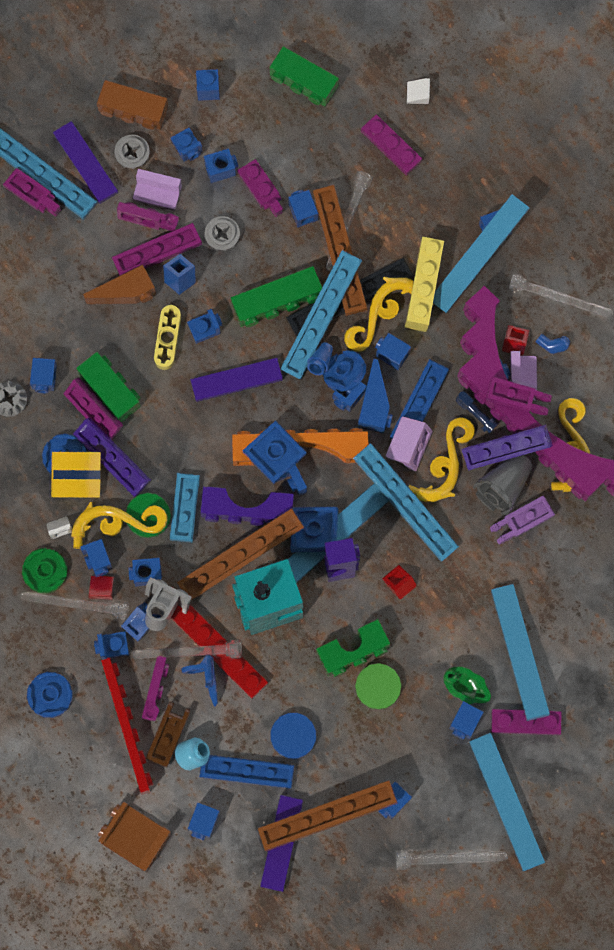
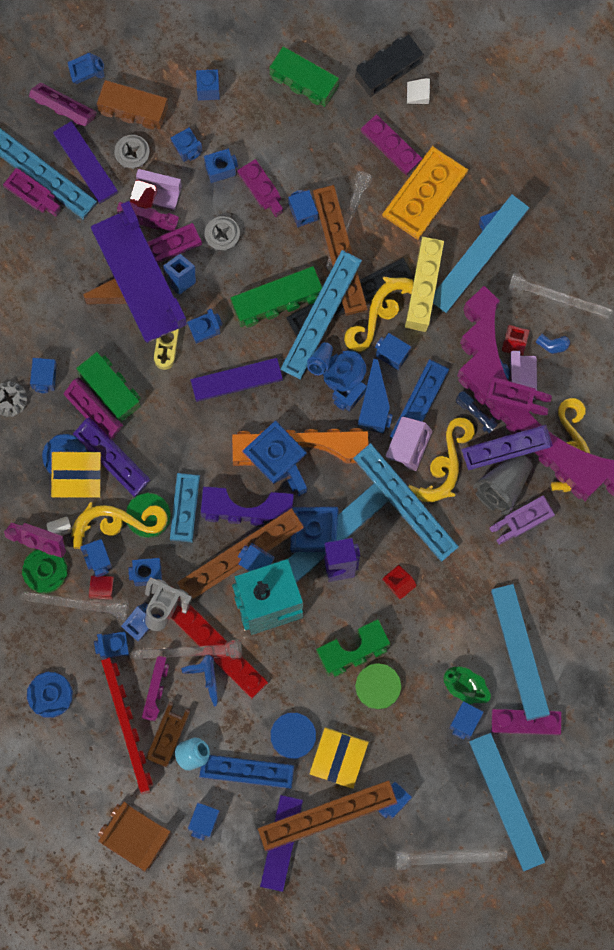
(36, 538): none -> magenta hinge
(62, 104): none -> magenta plate
(86, 68): none -> blue bracket
(138, 274): none -> dark purple bracket
(143, 194): none -> red slope
(254, 557): none -> blue brick
(338, 757): none -> yellow slope
(389, 65): none -> black brick
(425, 193): none -> light orange tile

